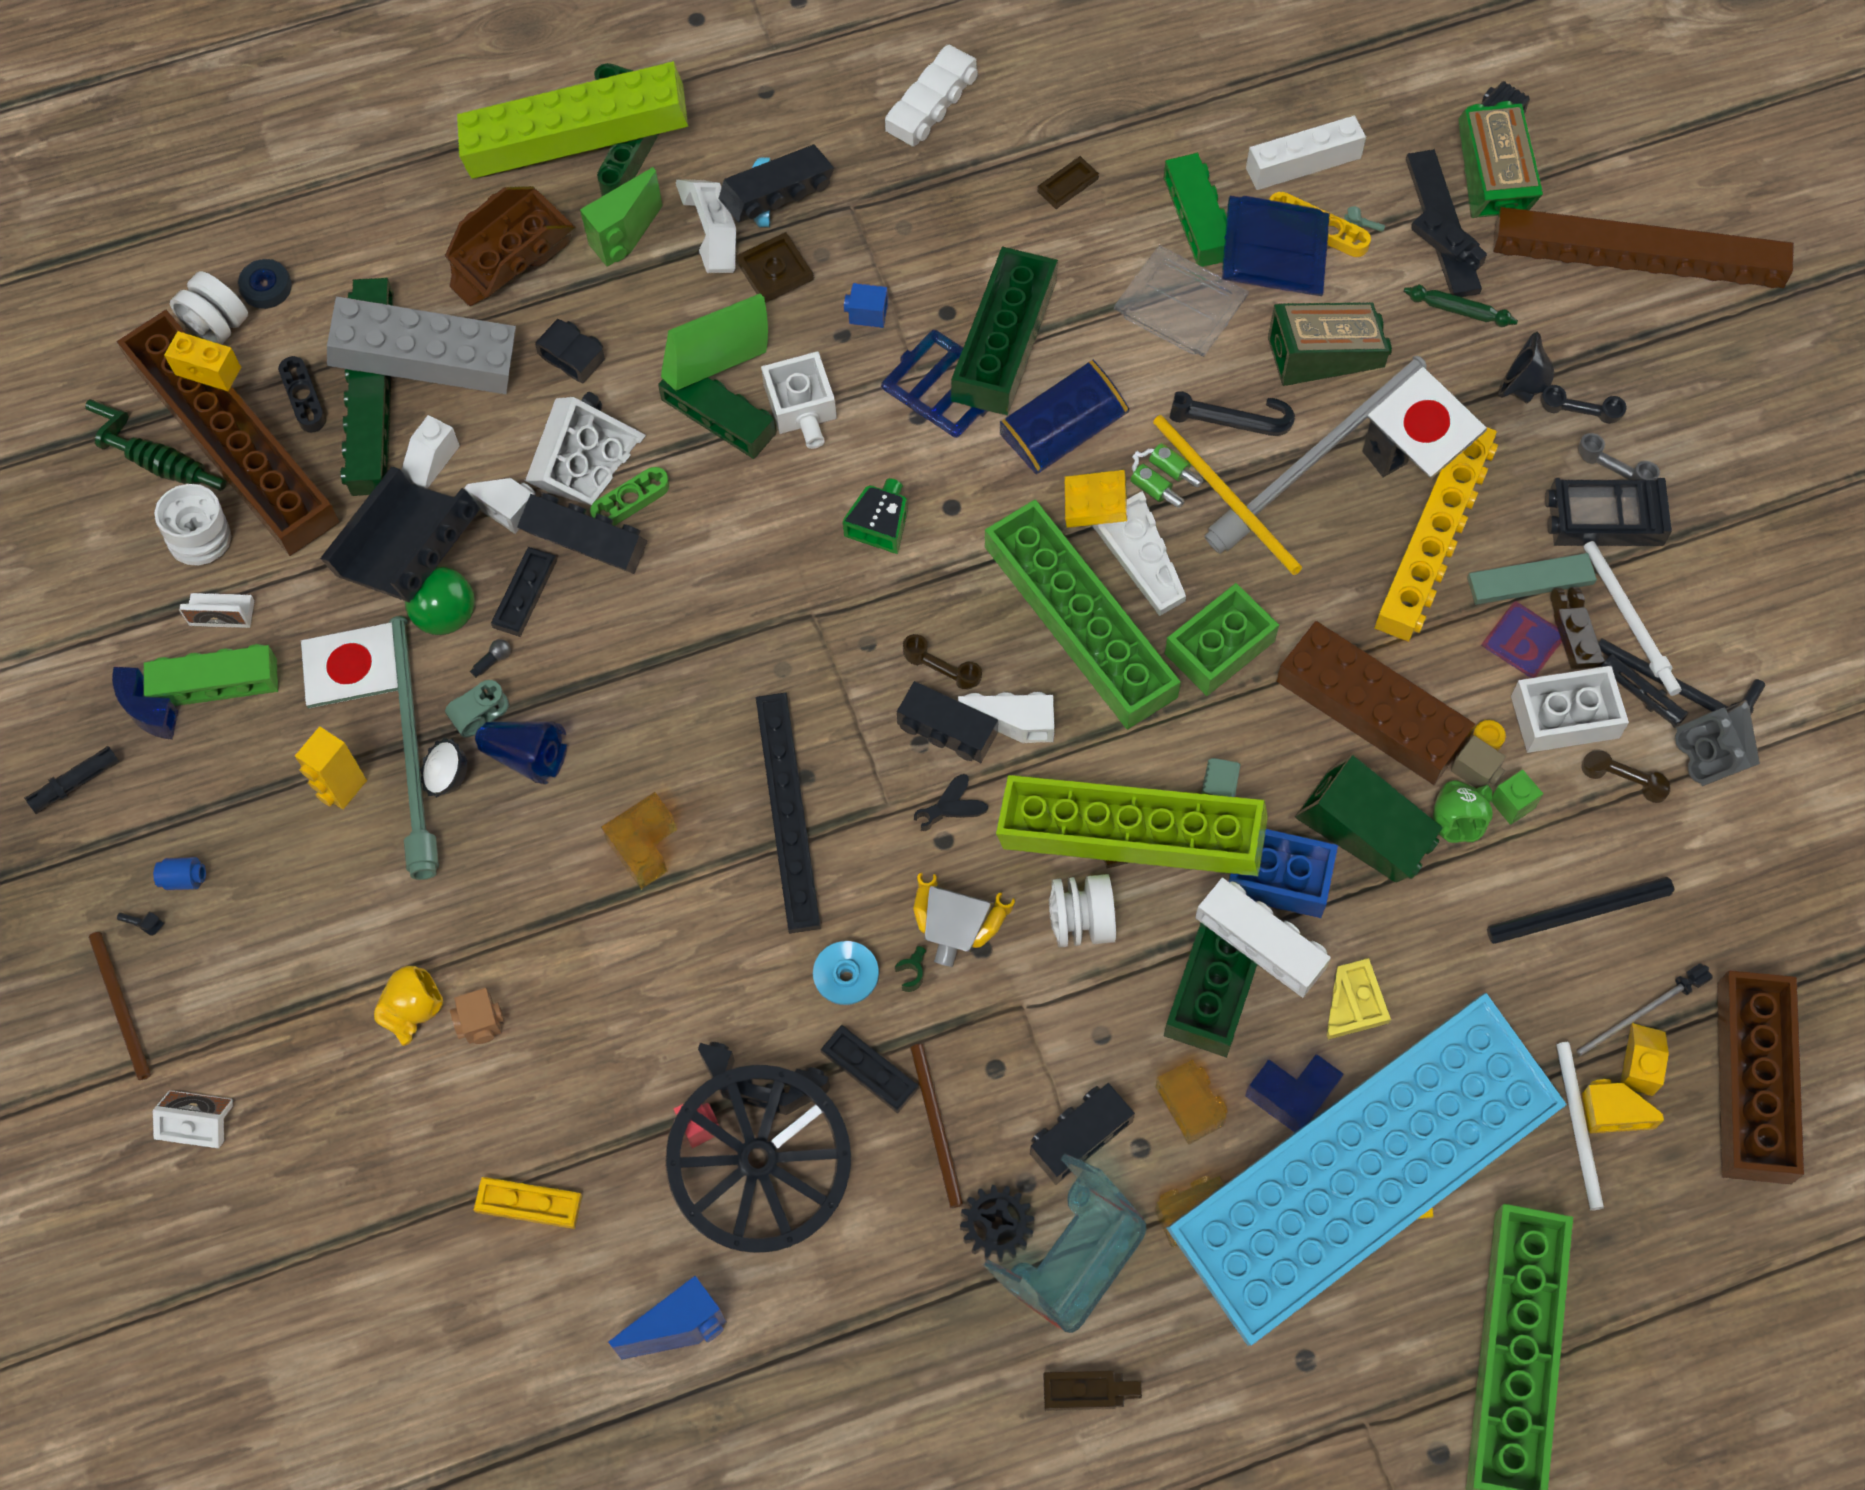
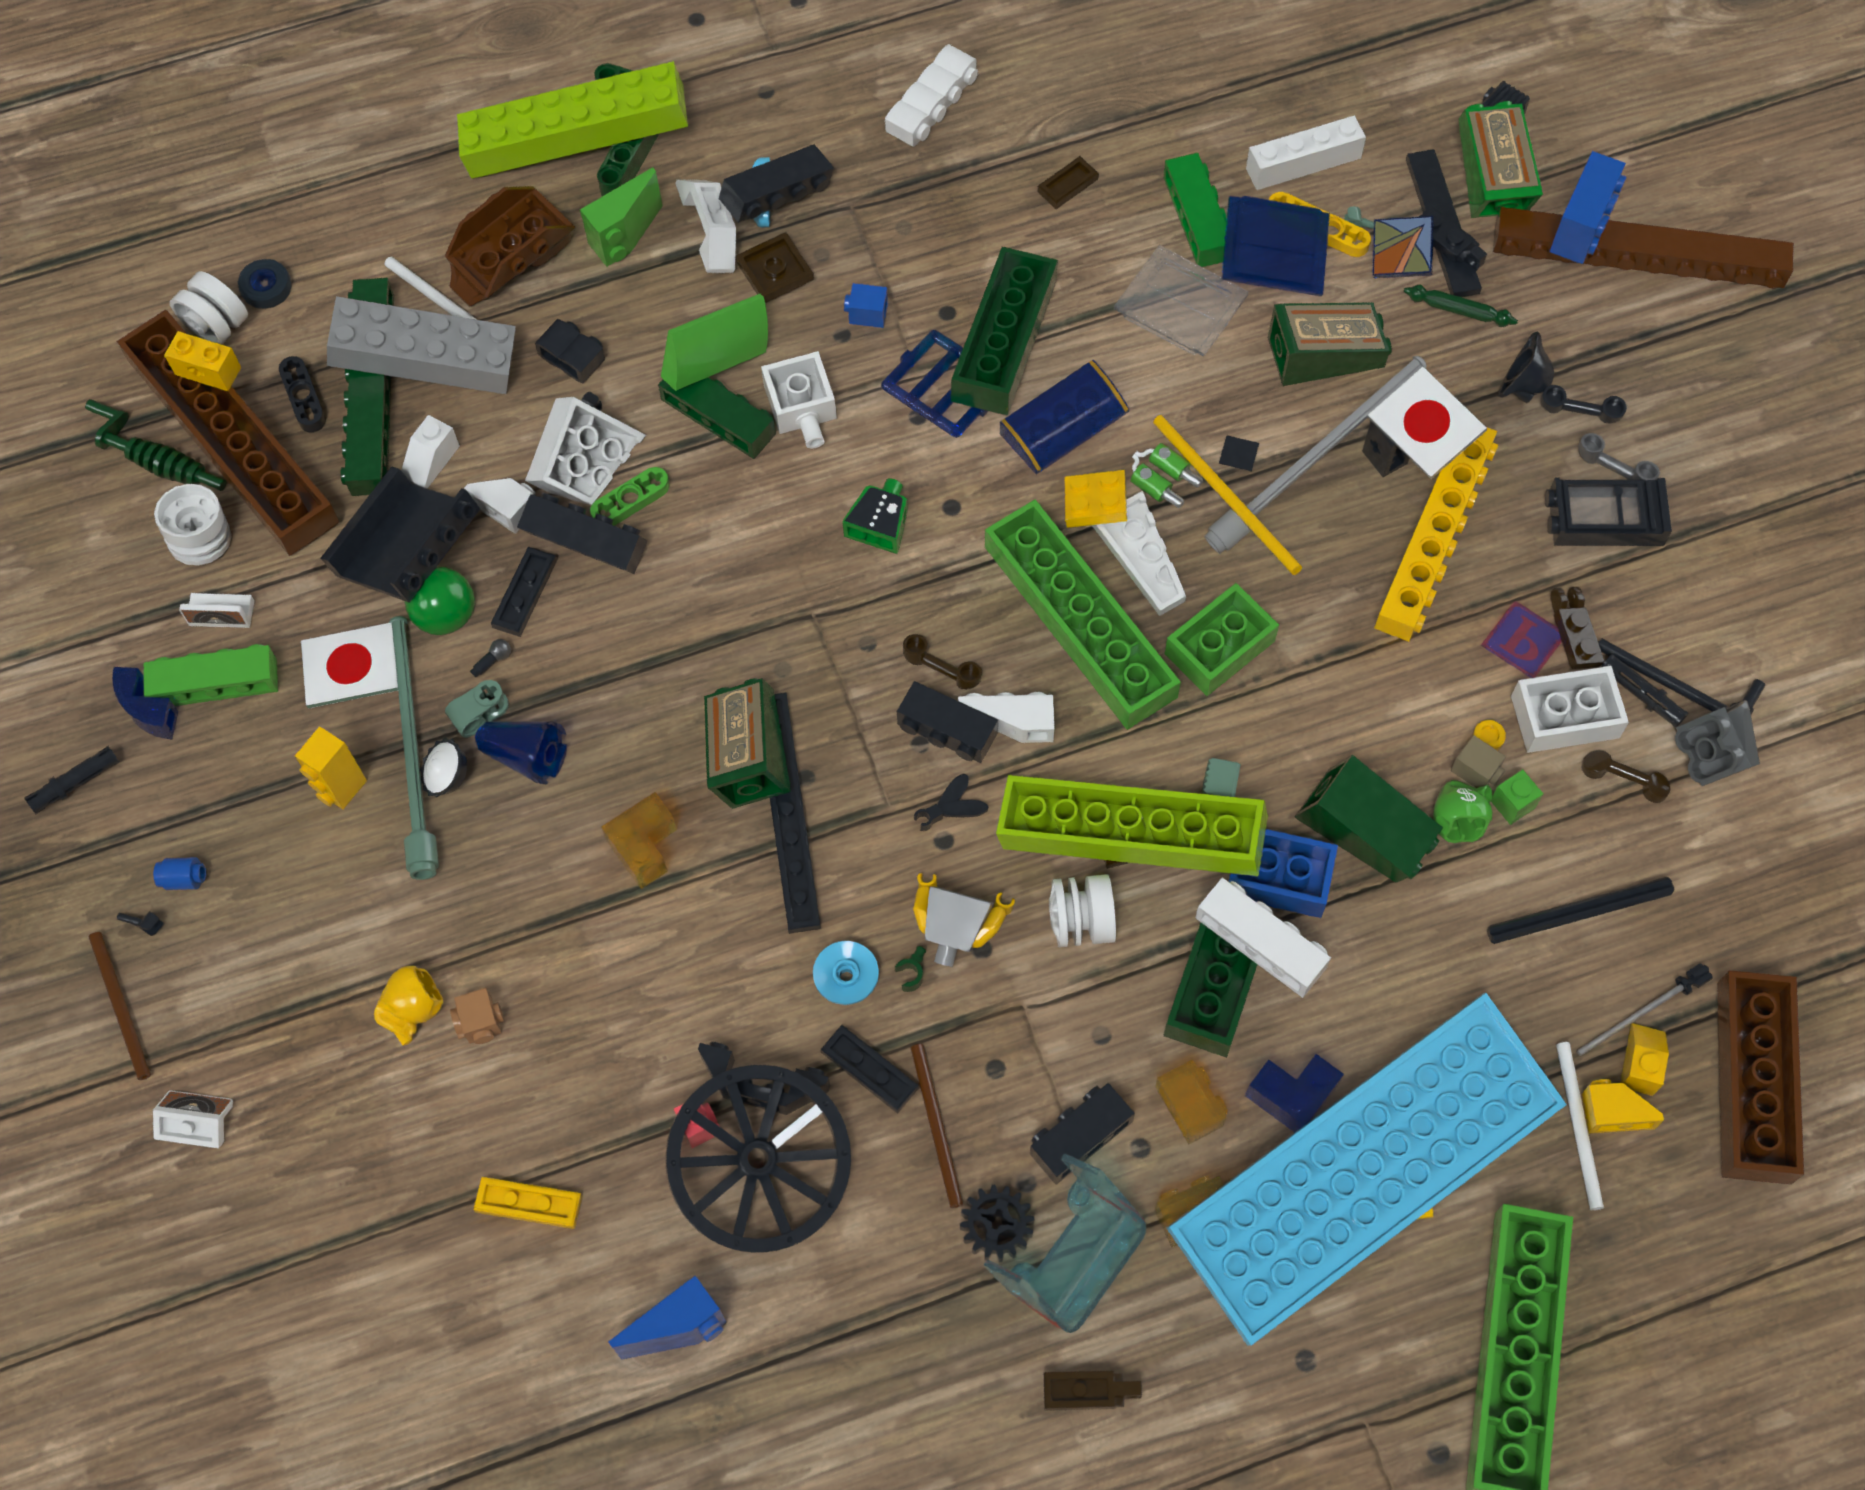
(426, 288): none -> white piece
(744, 744): none -> slope
(1184, 408): black piece -> none
(1239, 453): none -> black sticker
(1356, 1000): light yellow wing -> none
(1375, 702): reddish brown brick -> none
(1403, 247): none -> tile
(1531, 578): sand green tile -> none
(1587, 208): none -> blue brick
(1659, 664): white bar -> none

